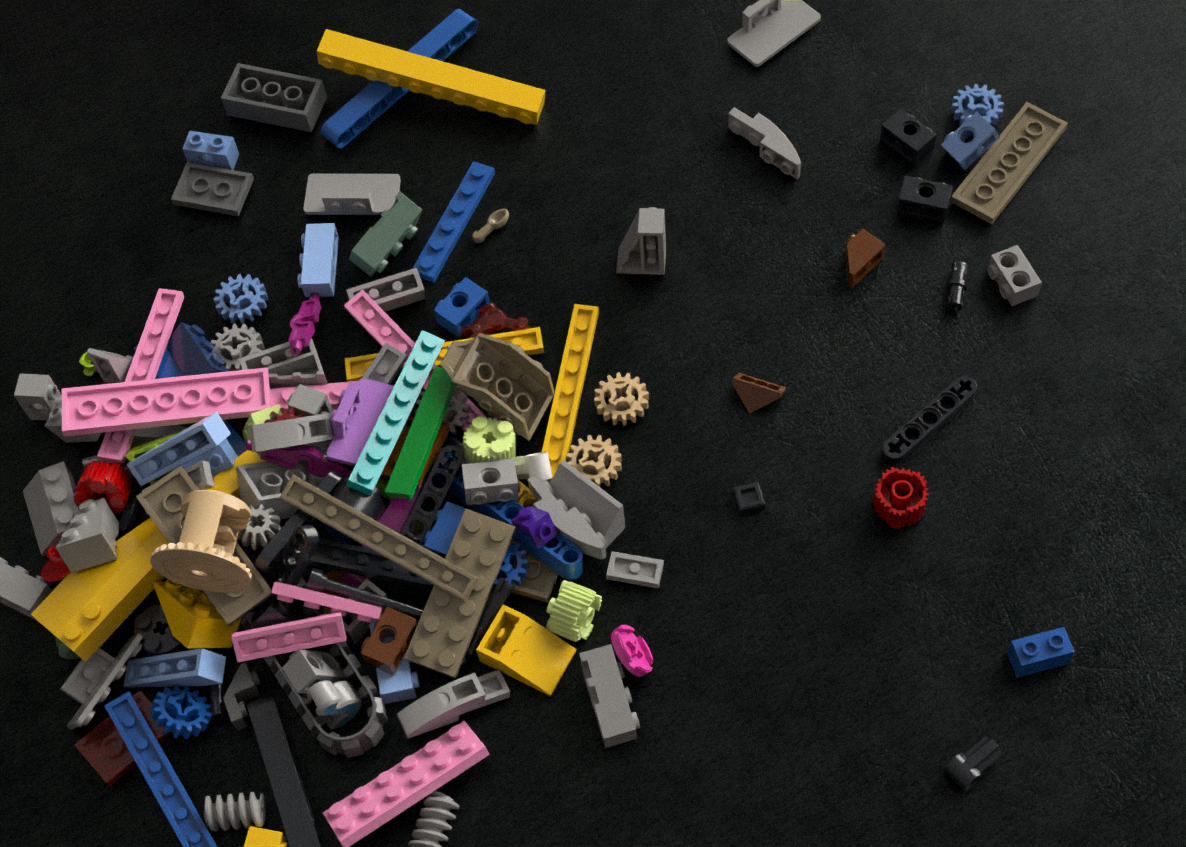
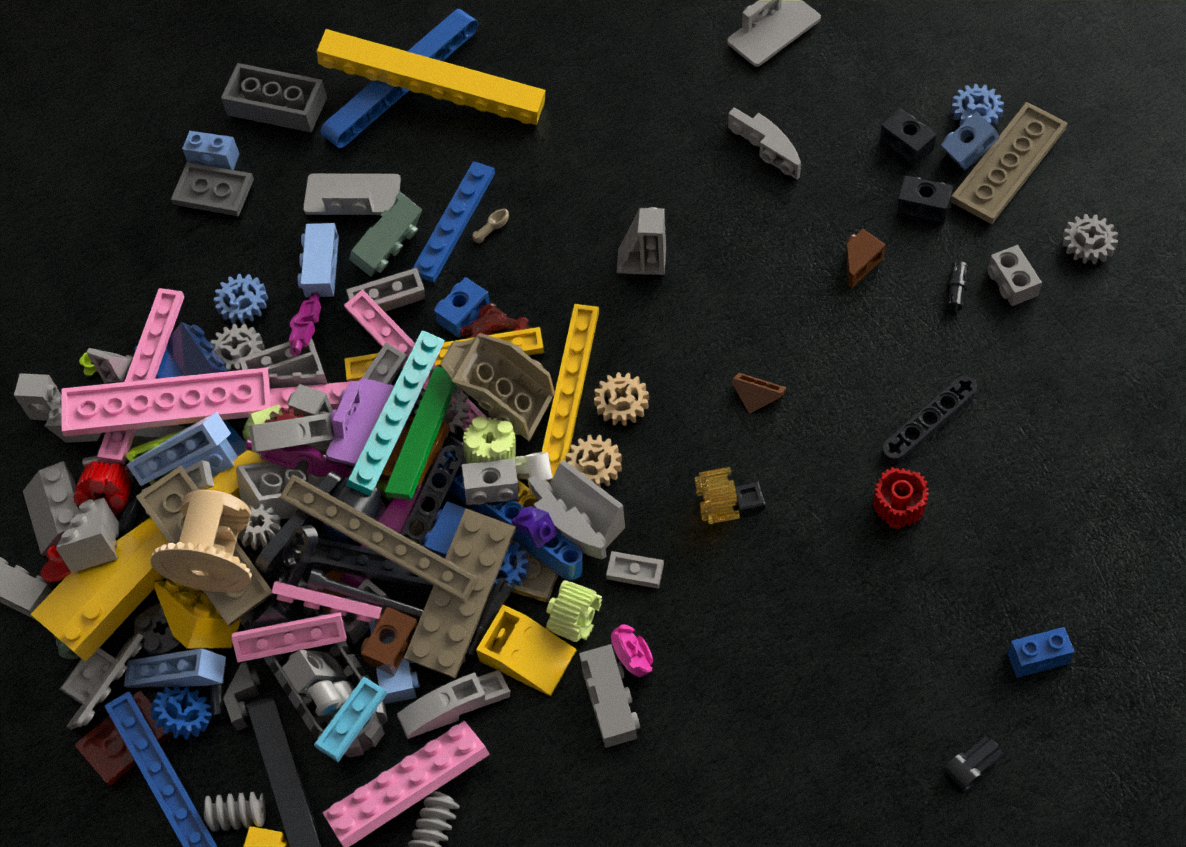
(350, 719): none -> medium azure tile
(718, 495): none -> clear yellow brick
(1090, 239): none -> light grey gear

